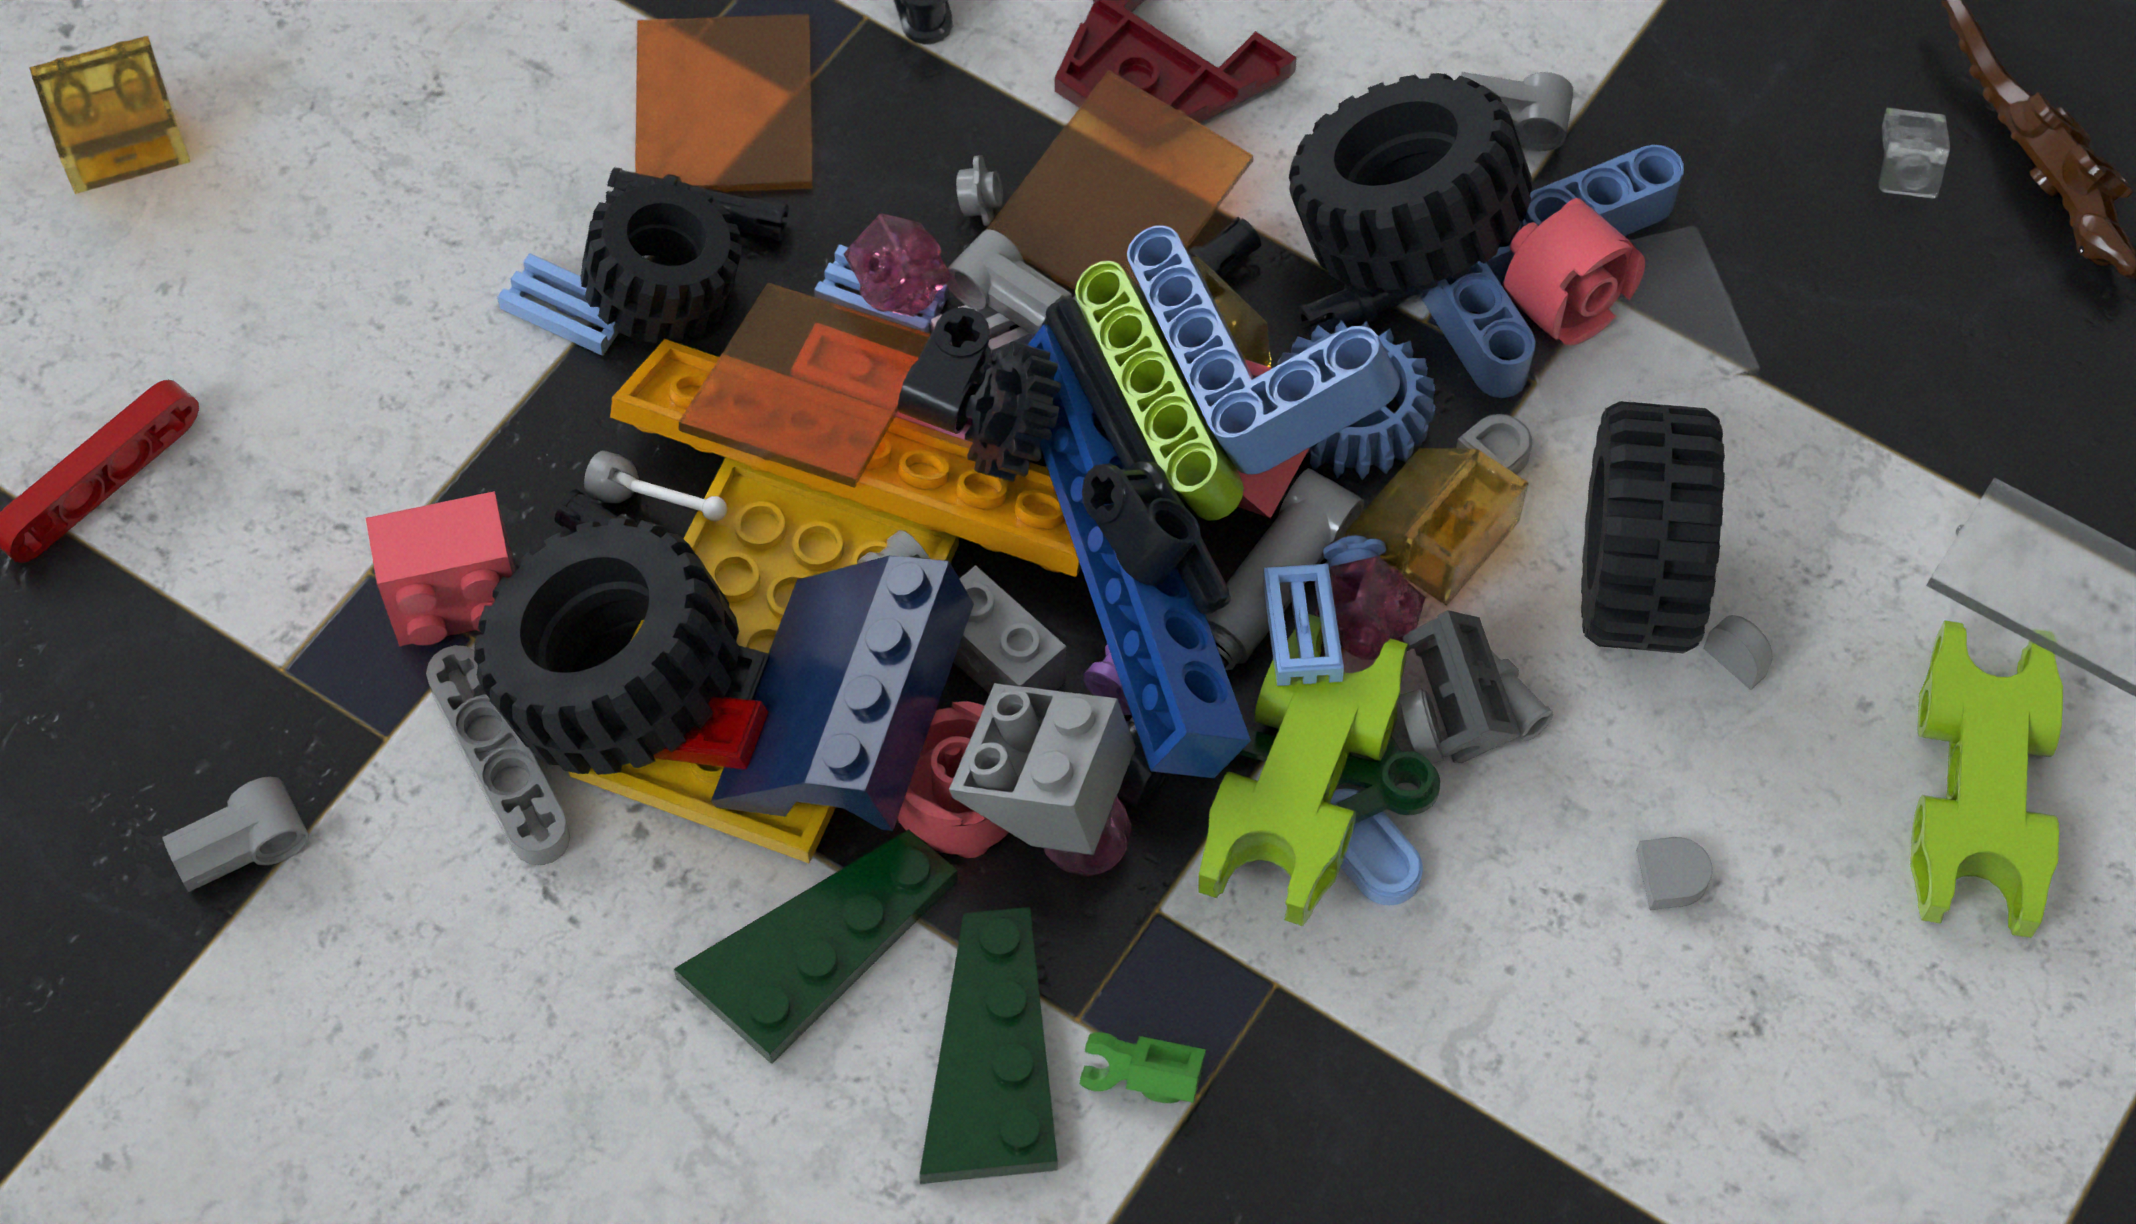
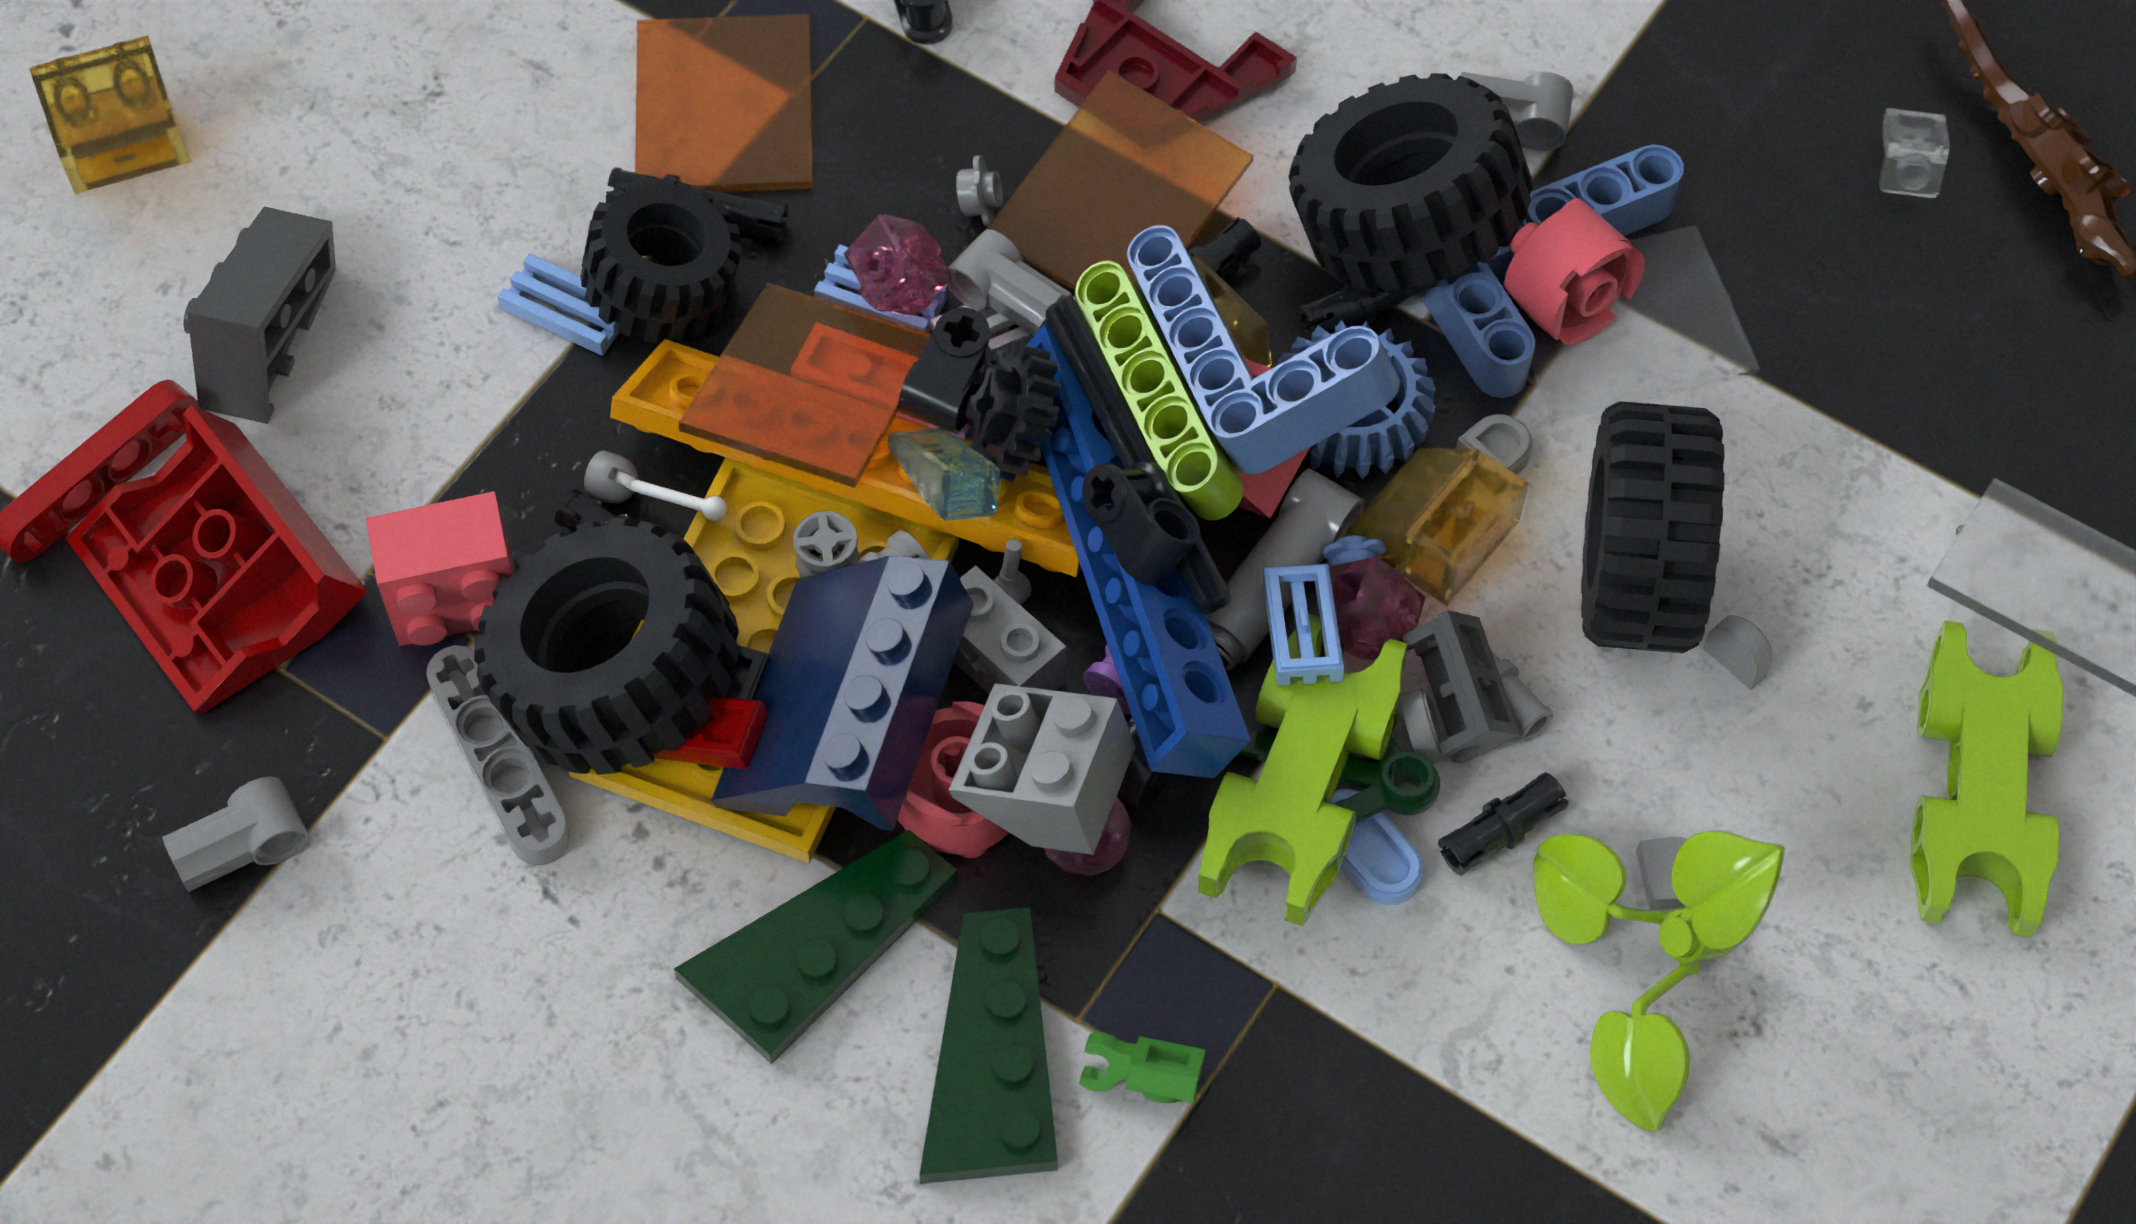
(215, 564): none -> red piece
(254, 309): none -> dark grey wedge
(824, 535): none -> light grey wheel
(947, 473): none -> clear light blue slope
(1011, 579): none -> light grey hand
(1503, 823): none -> black pin
(1726, 892): none -> lime plant

